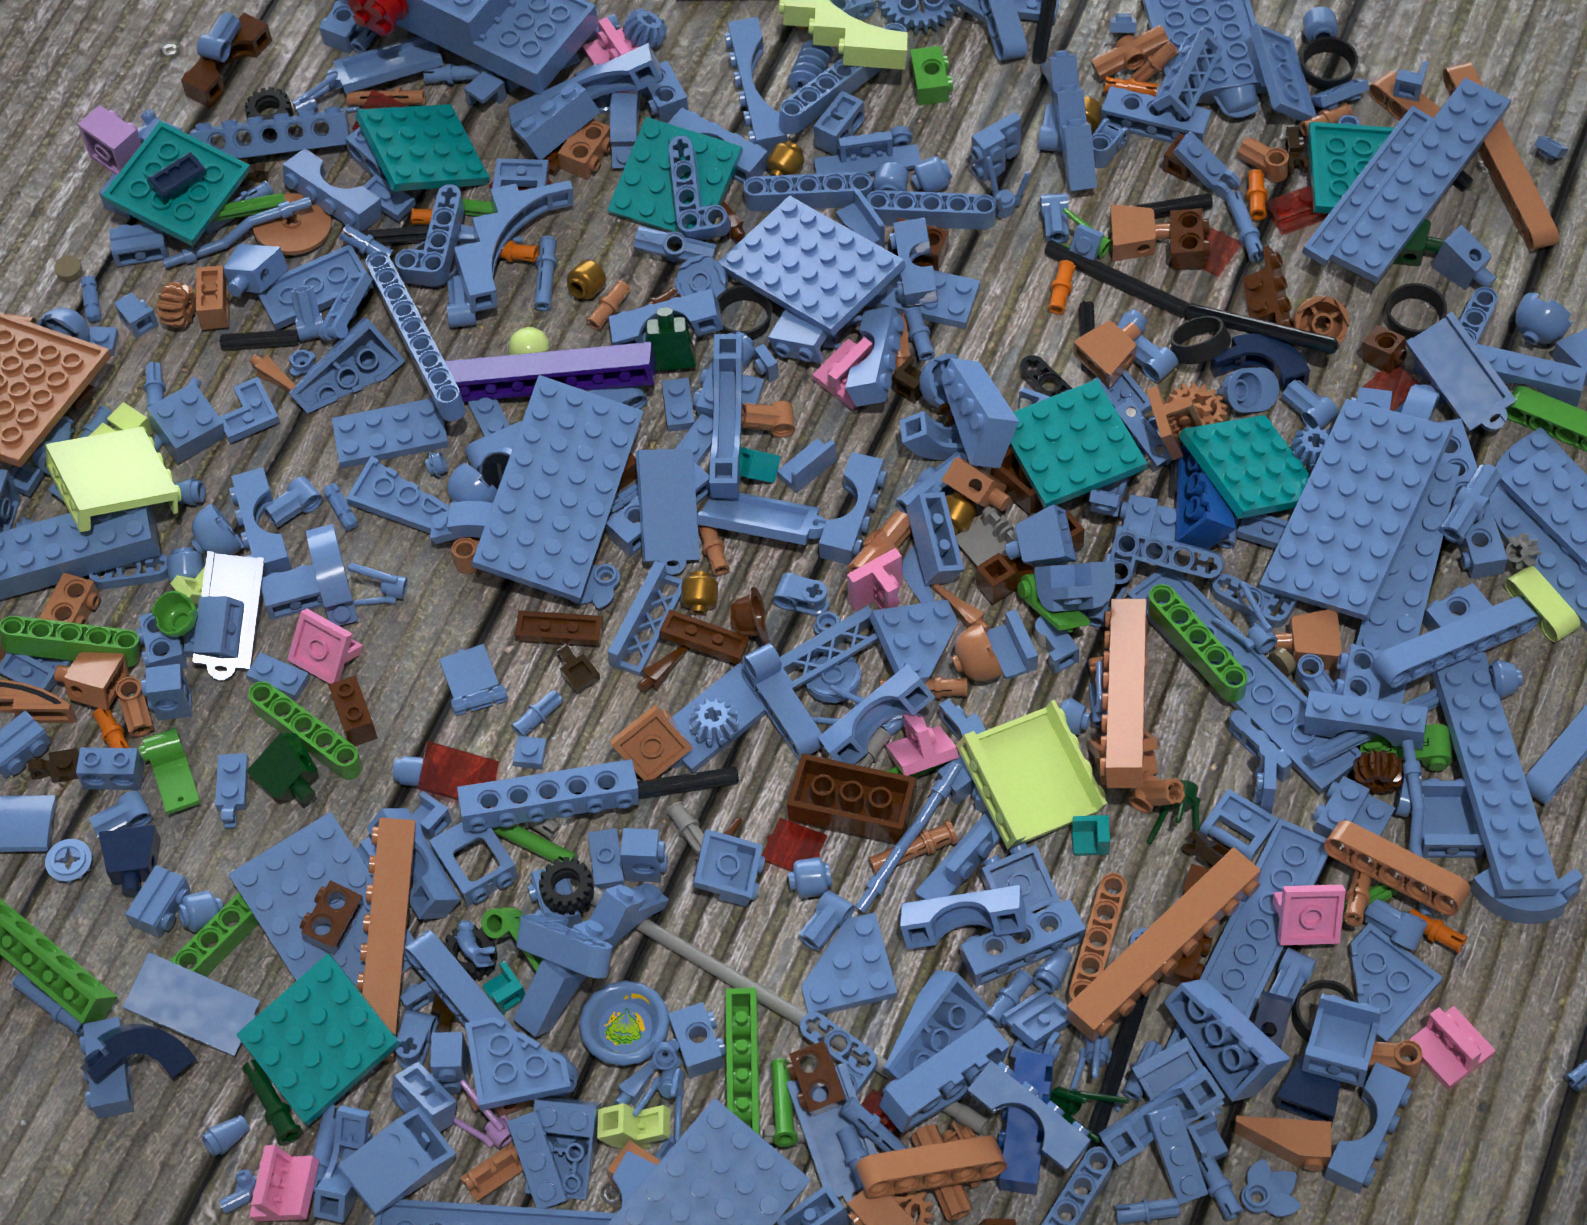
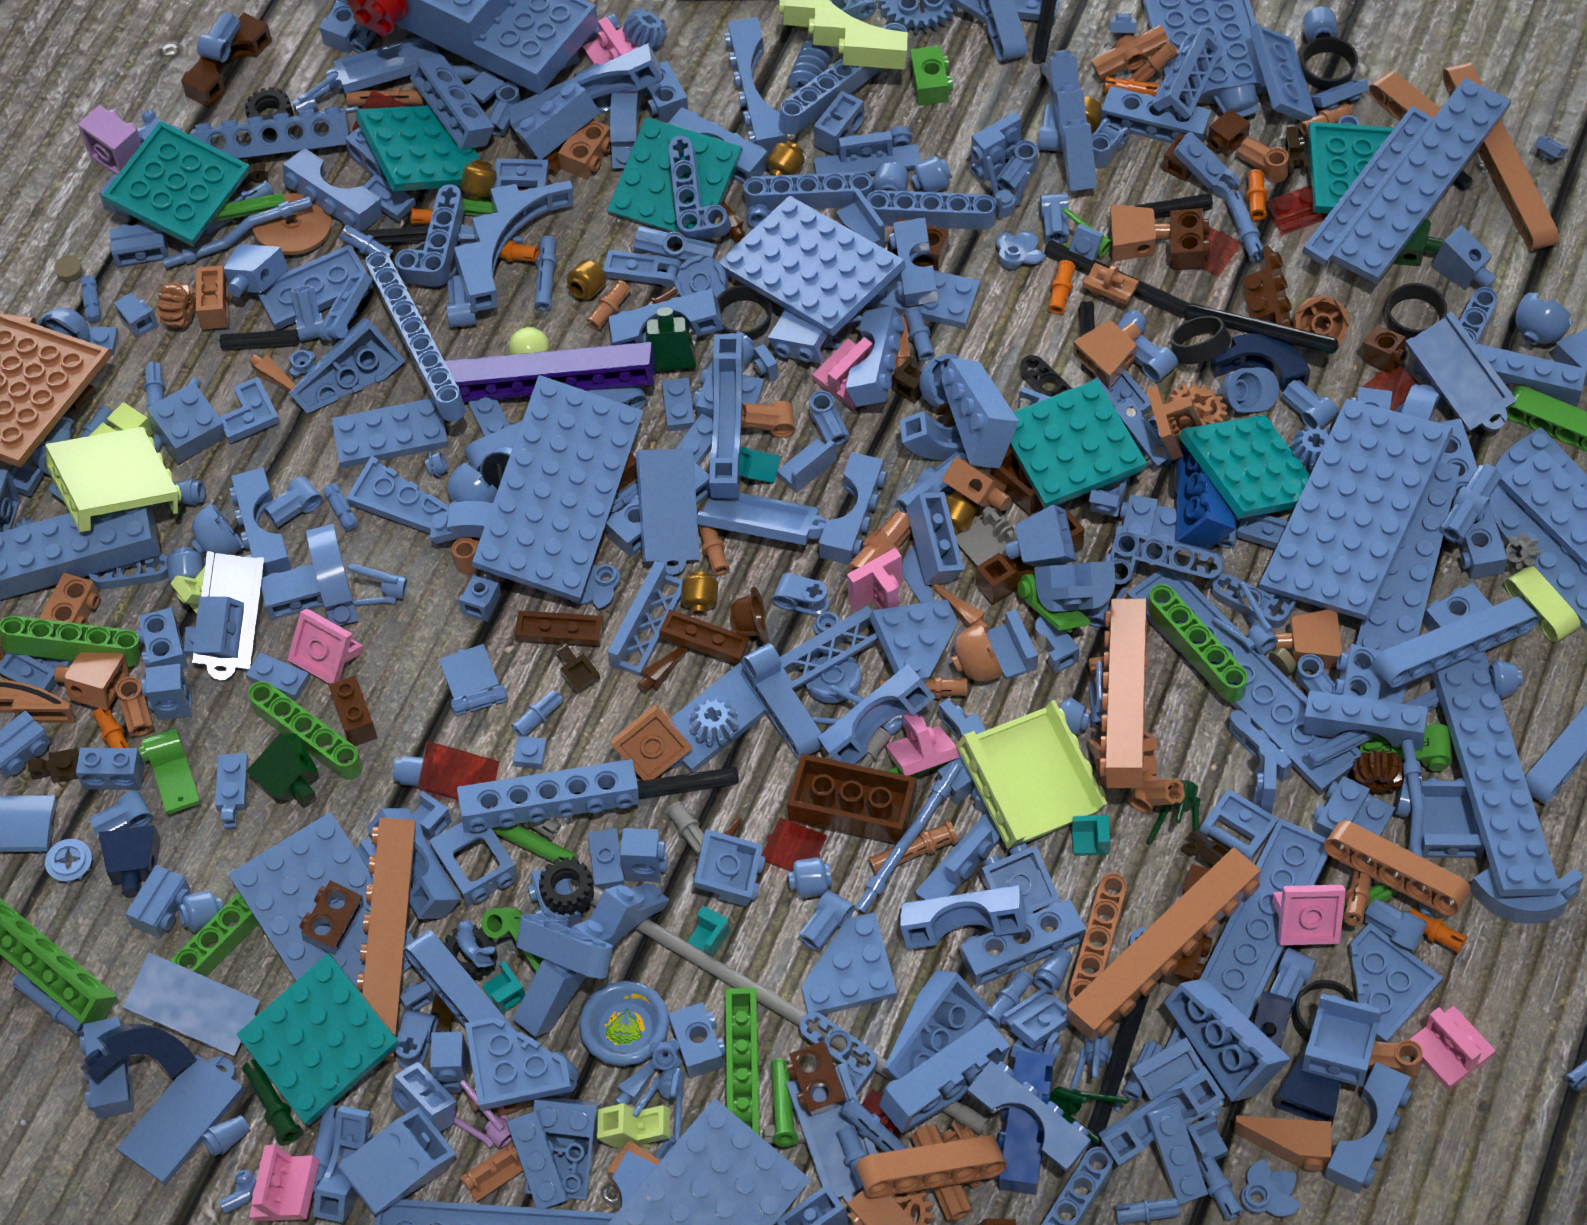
(174, 614): bright green hair -> none
(176, 176): dark blue plate -> none
(181, 1116): none -> medium blue piece
(452, 102): none -> medium blue brick
(478, 179): none -> pearl gold head
(480, 597): none -> medium blue brick
(499, 115): none -> medium blue piece
(641, 268): none -> medium blue plate
(710, 932): none -> teal panel
(757, 214): none -> medium blue plate
(827, 419): none -> medium blue piece
(1017, 166): none -> medium blue piece
(1018, 249): none -> medium blue plate
(1111, 284): none -> nougat hips
(1228, 132): none -> reddish brown brick
(1410, 84): medium blue panel -> none

